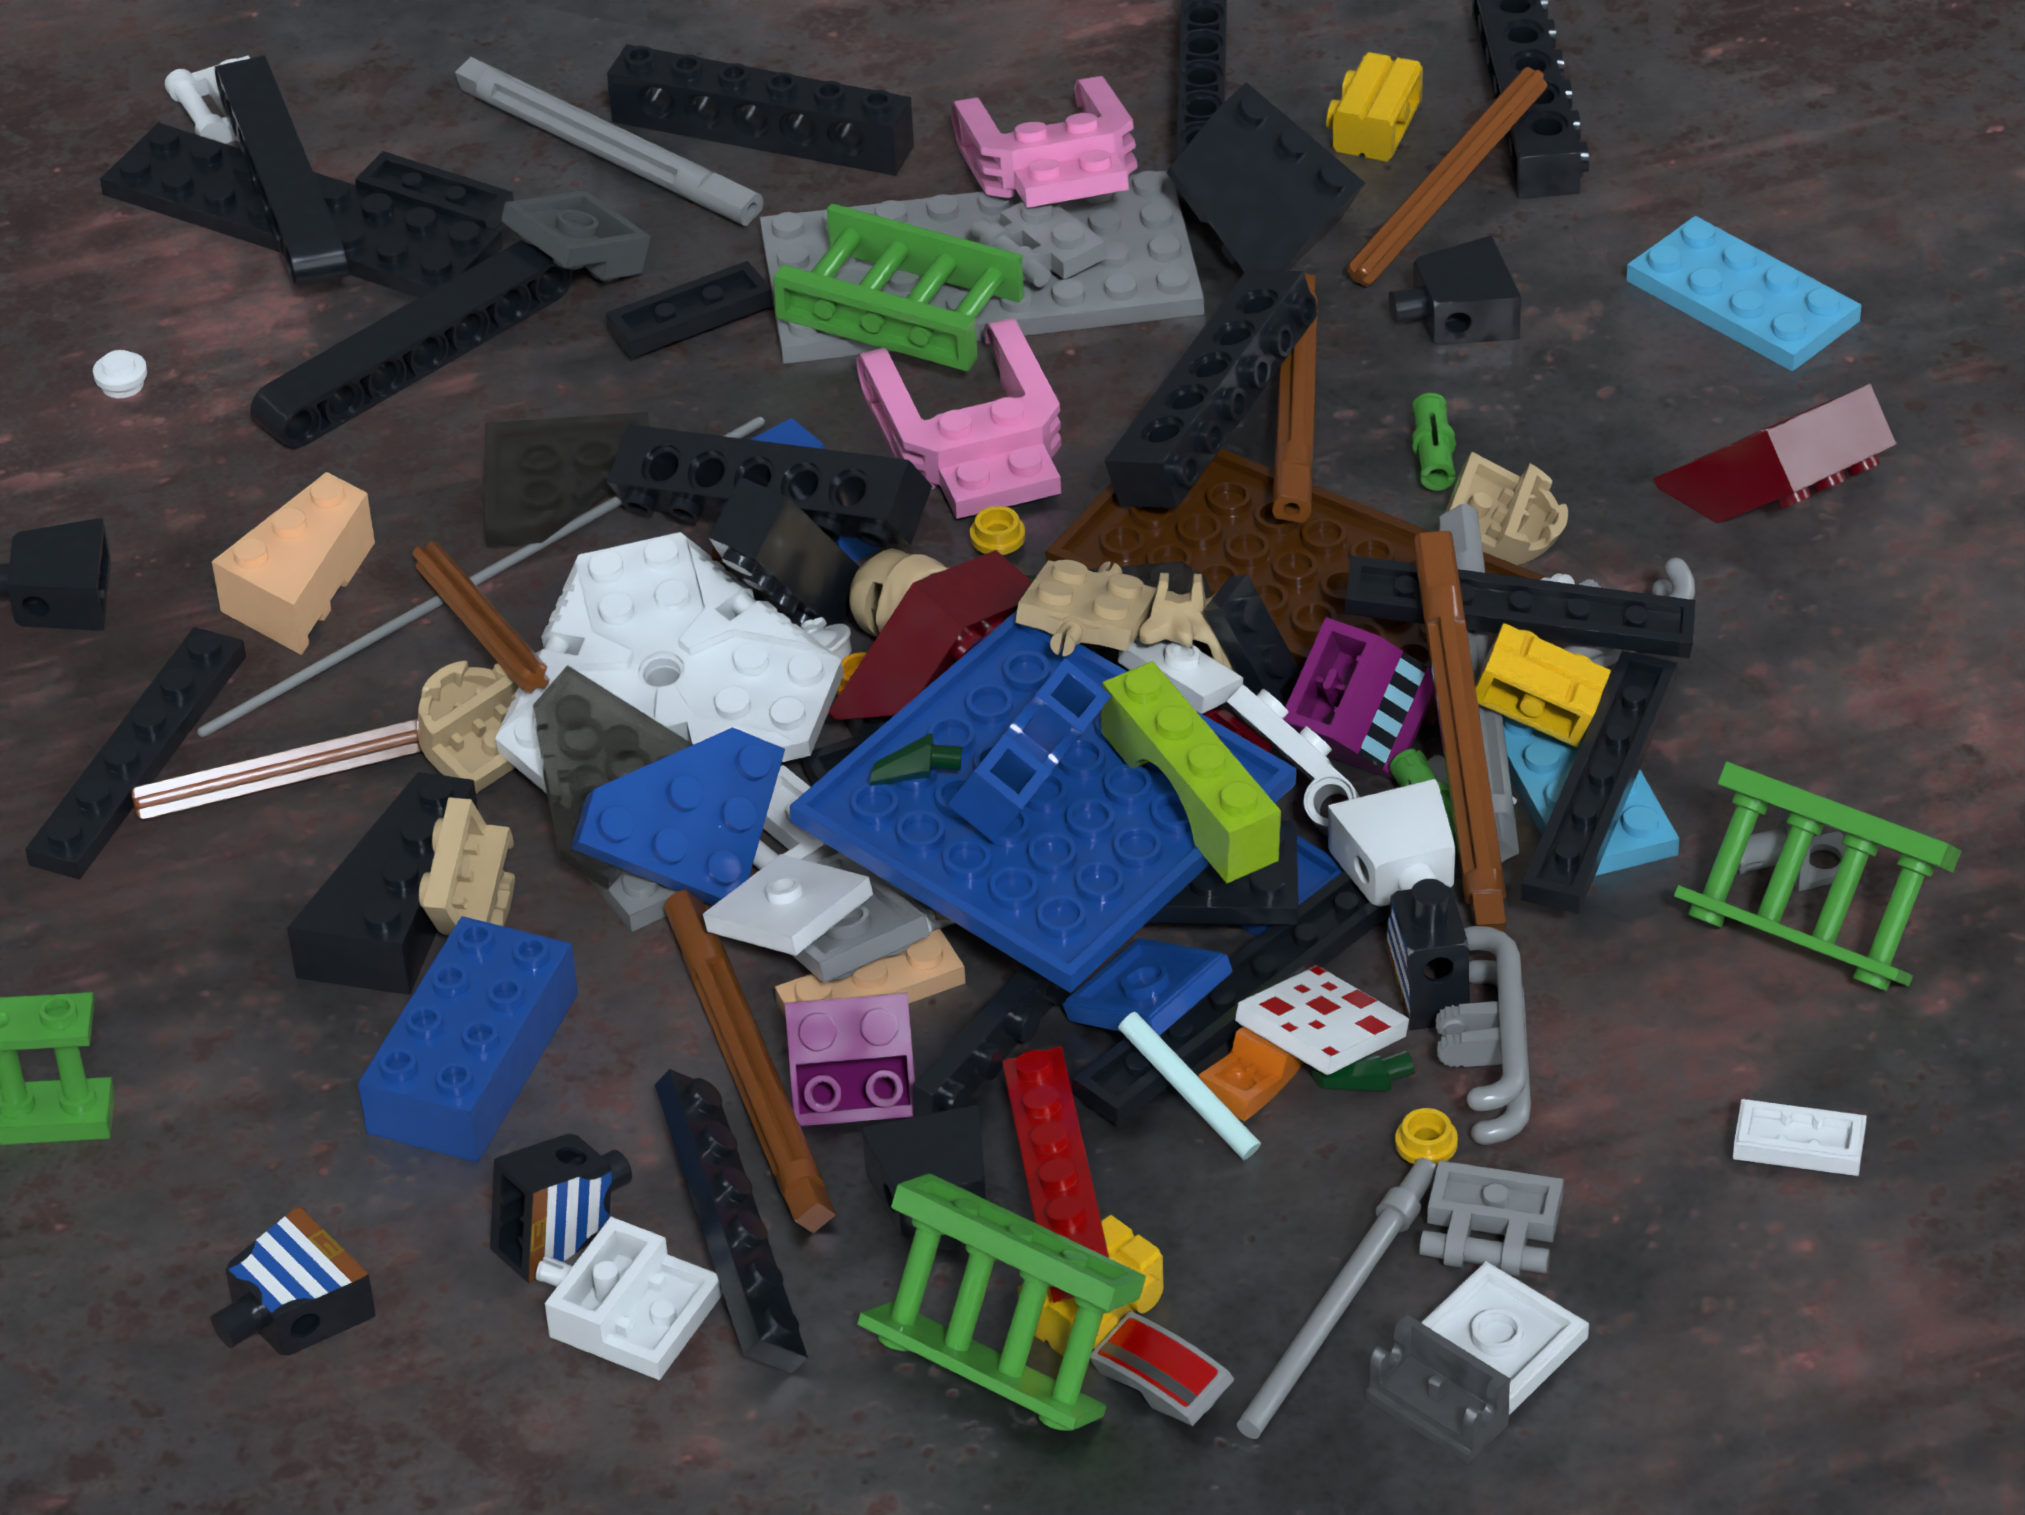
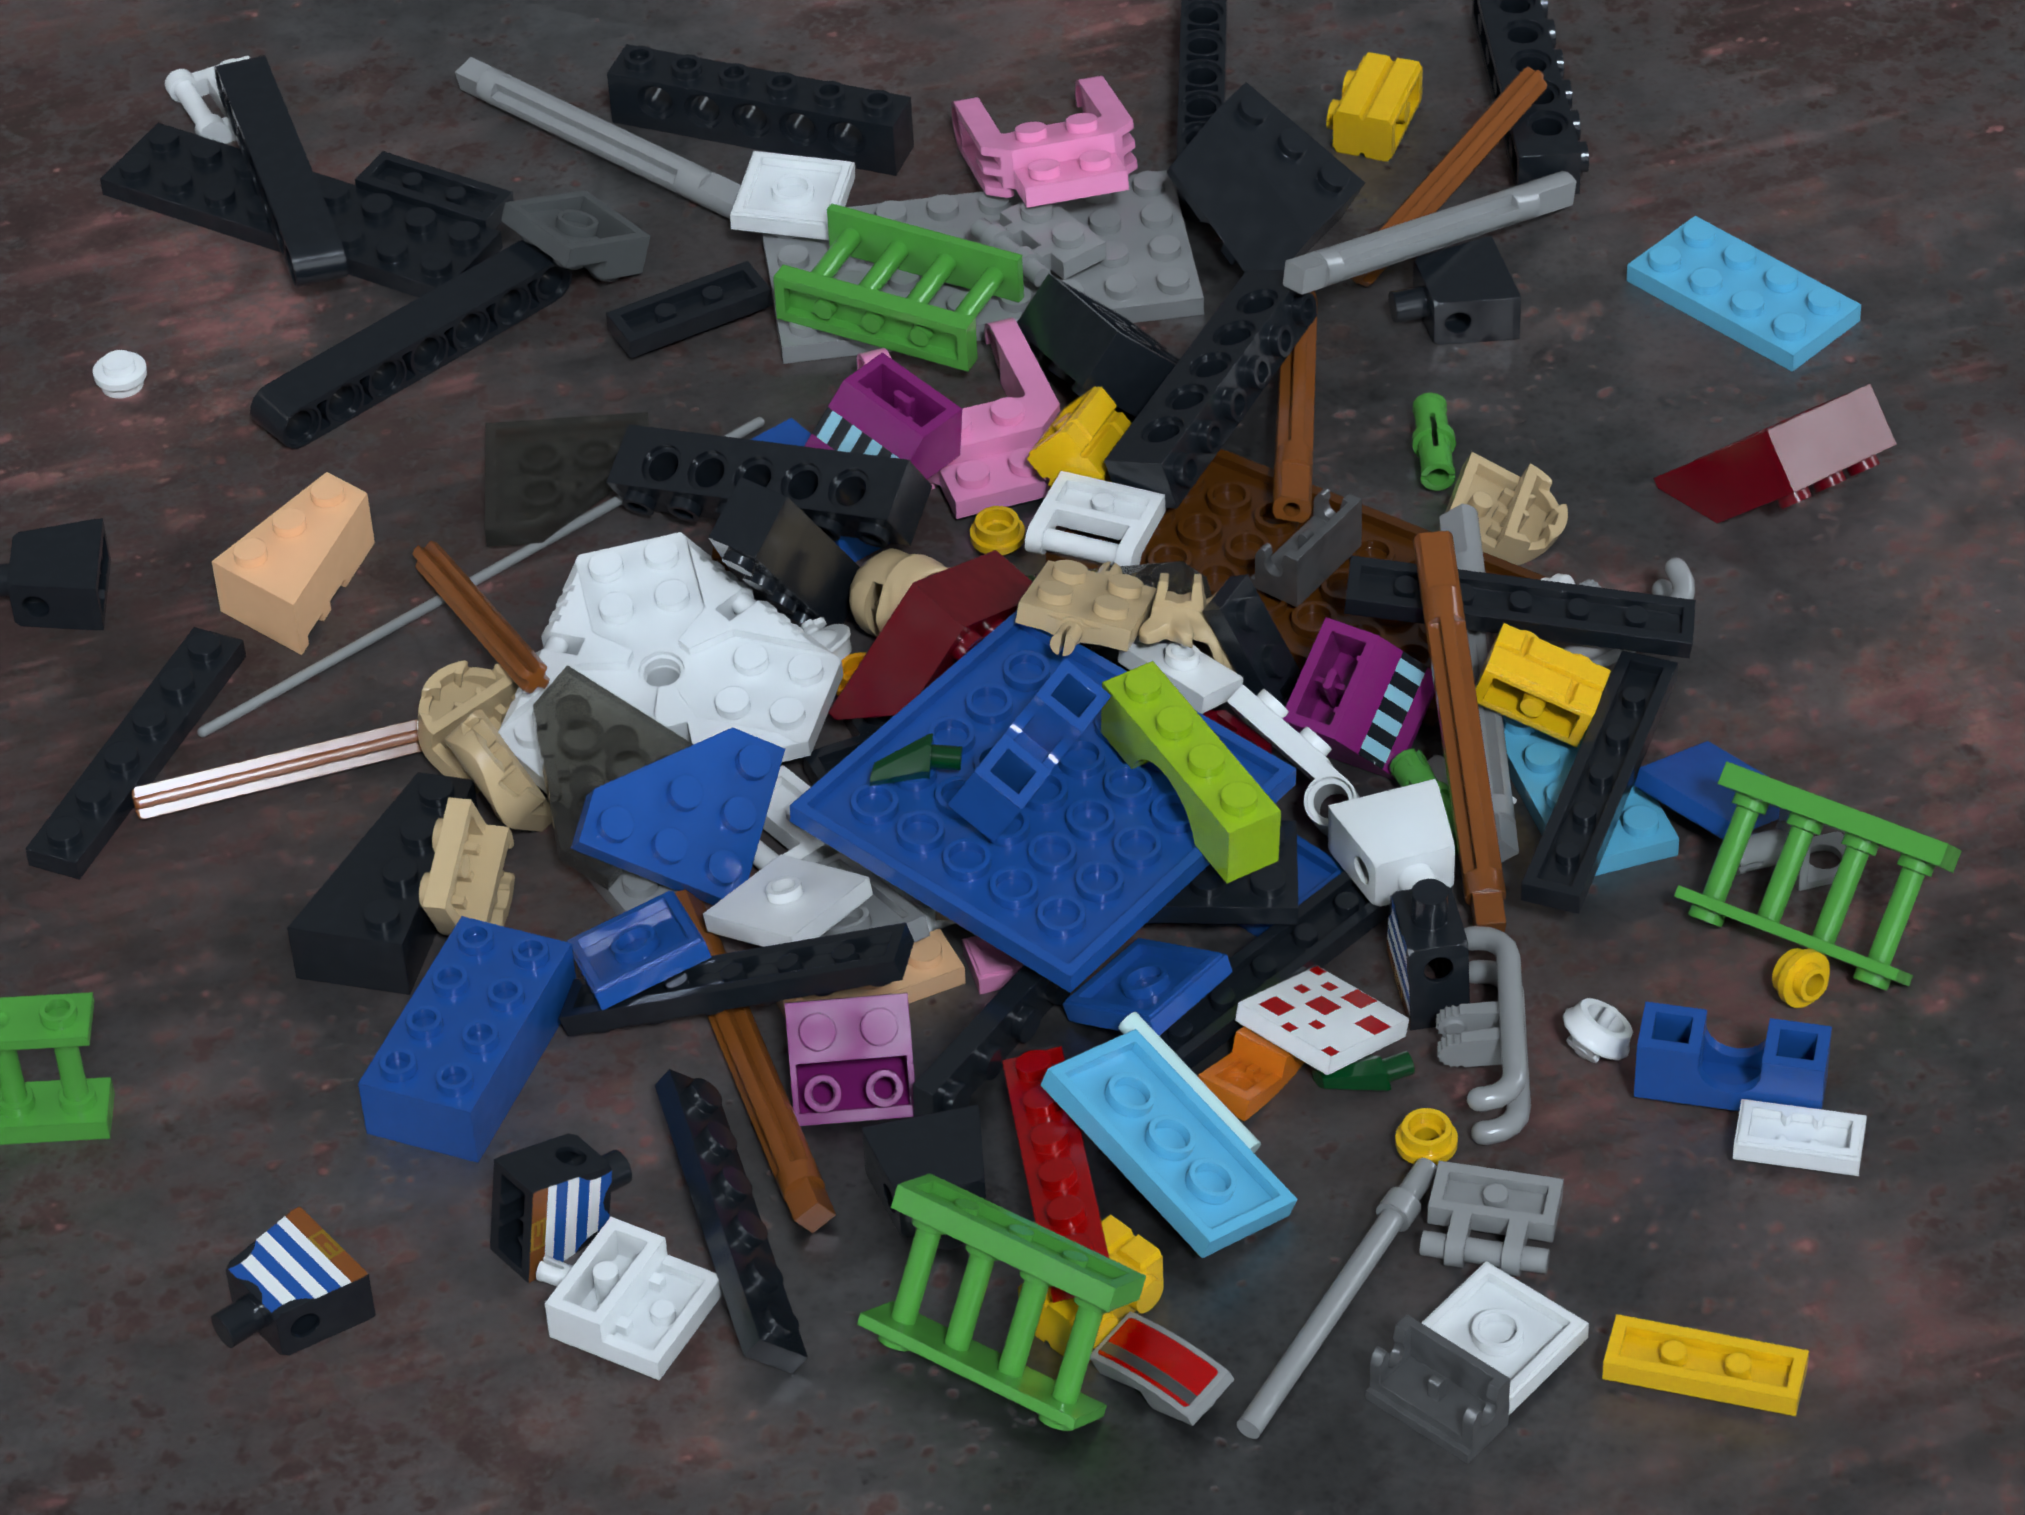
(499, 774): none -> tan slope
(638, 949): none -> blue tile
(752, 978): none -> black plate
(791, 194): none -> white tile
(891, 415): none -> magenta slope
(988, 964): none -> bright pink tile
(1080, 438): none -> yellow brick
(1094, 345): none -> black wedge
(1096, 509): none -> white plate
(1169, 1143): none -> medium azure plate
(1311, 552): none -> flat silver hinge
(1429, 233): none -> light grey piece
(1597, 1030): none -> white hat
(1688, 1066): none -> blue arch
(1691, 787): none -> blue tile
(1705, 1365): none -> yellow plate
(1801, 976): none -> yellow plate

